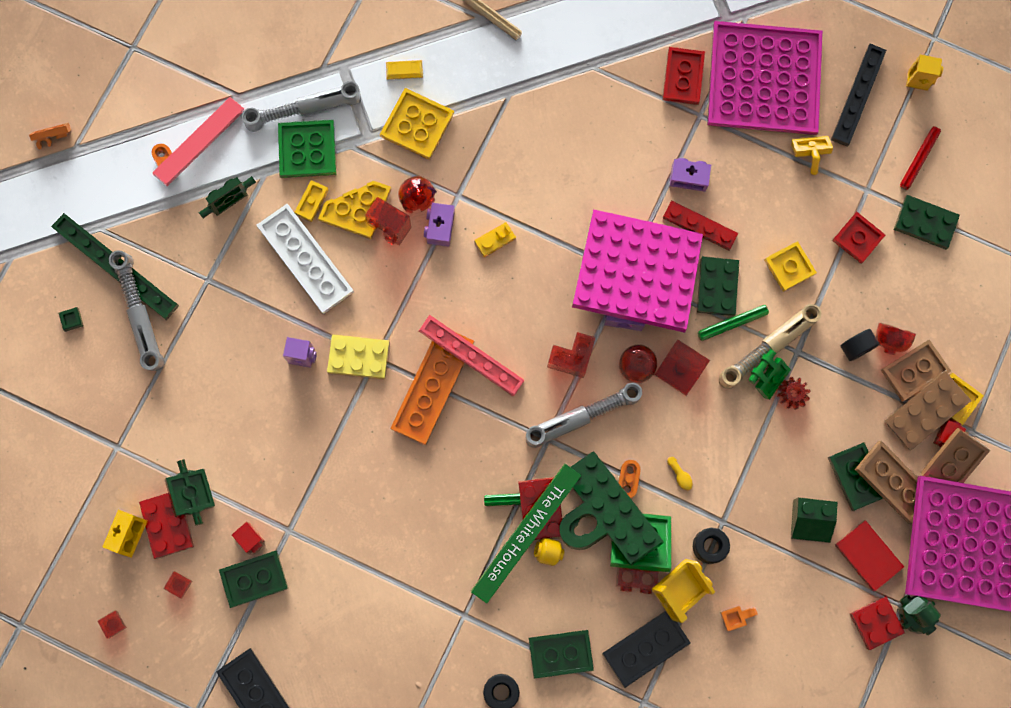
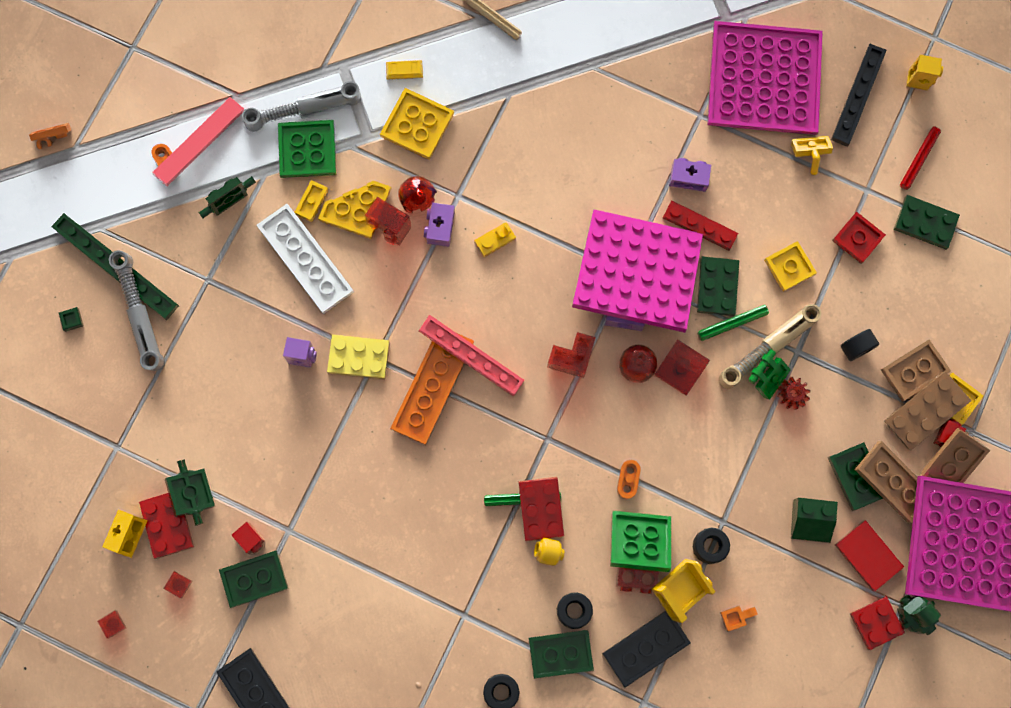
(525, 533): green tile -> none
(581, 415): light grey piece -> none
(587, 610): none -> black tyre
(612, 509): dark green plate -> none
(682, 478): yellow piece -> none
(683, 75): red plate -> none
(894, 338): clear red cylinder -> none

